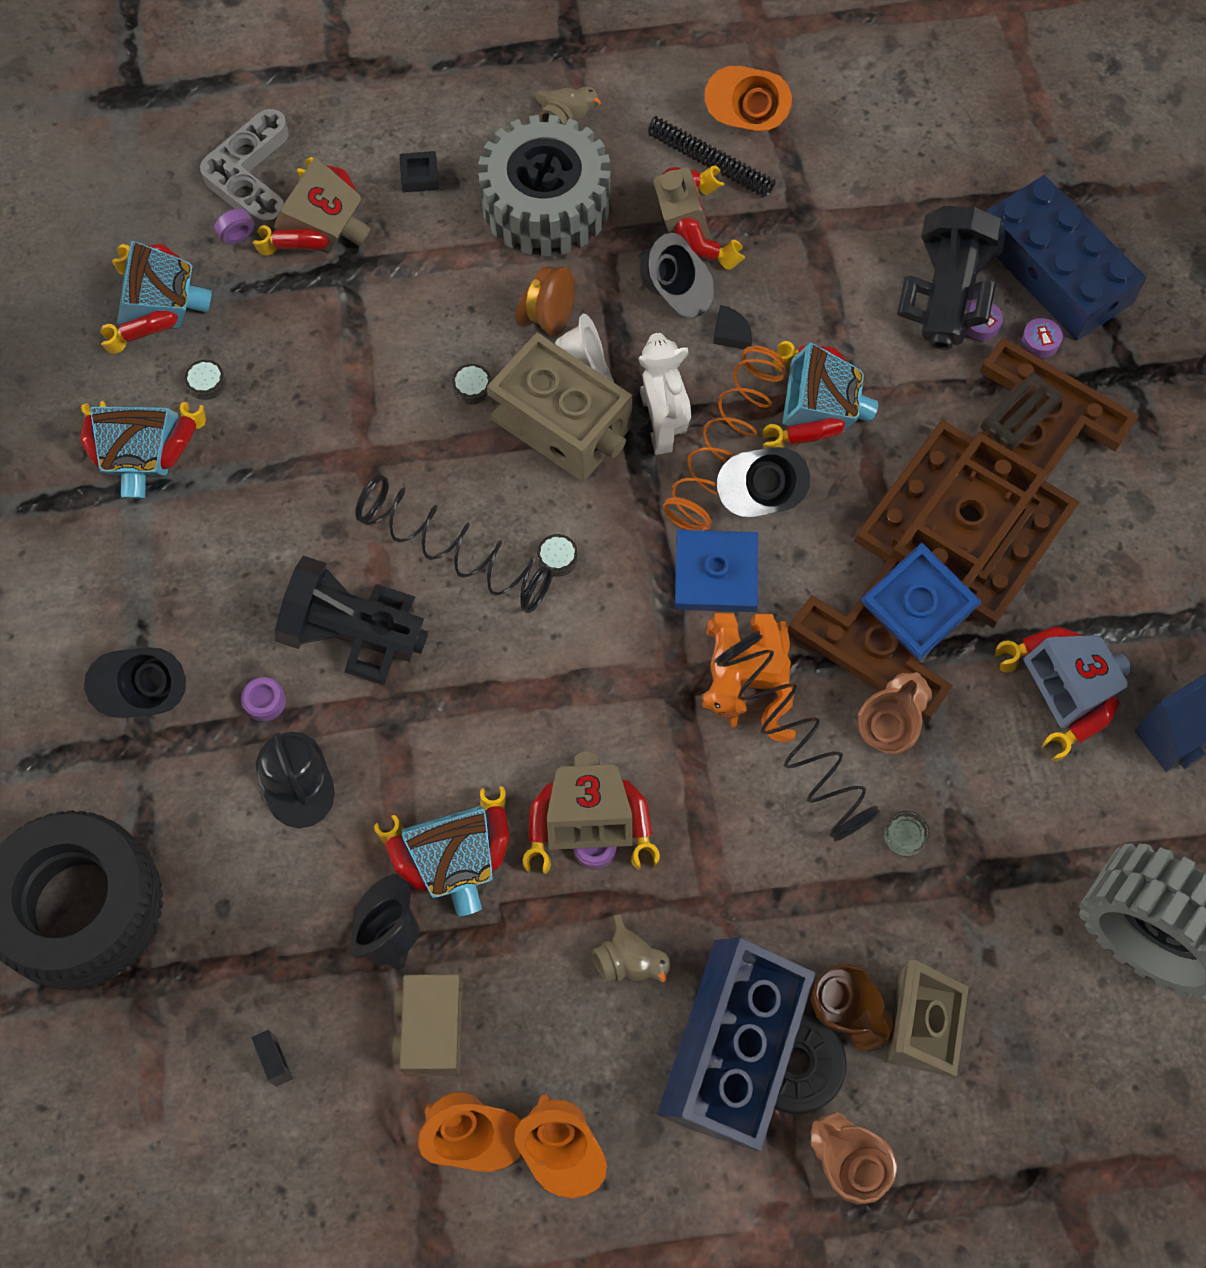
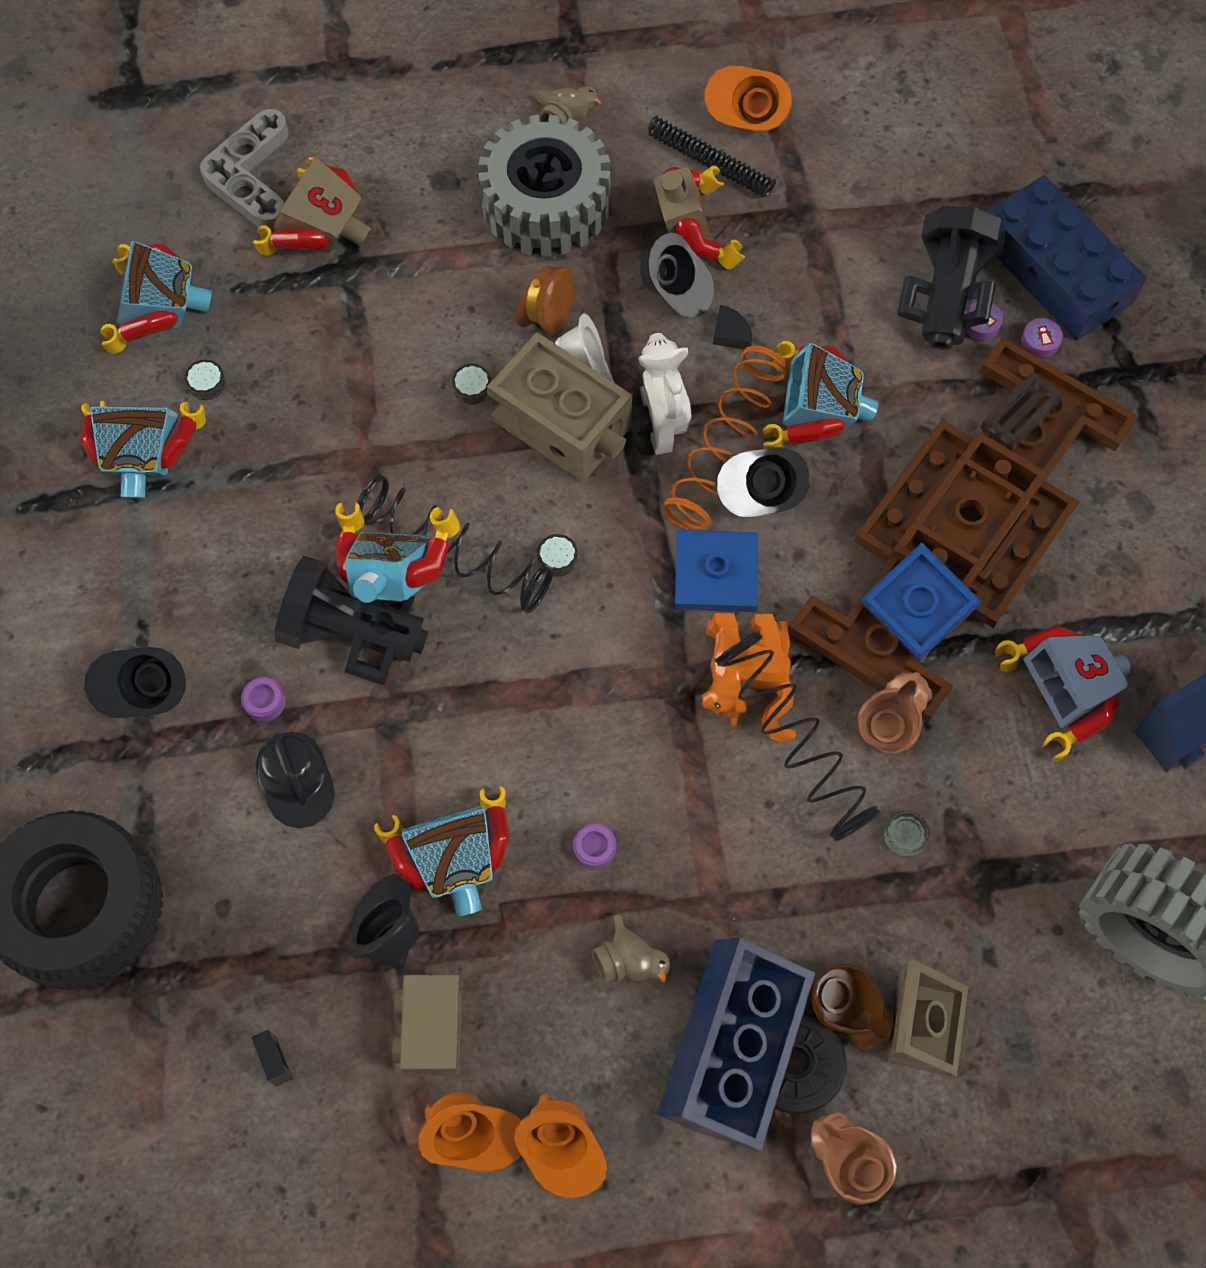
(234, 226): medium lavender tile -> none
(387, 563): none -> torso
(419, 171): black tile -> none
(589, 809): dark tan torso -> none

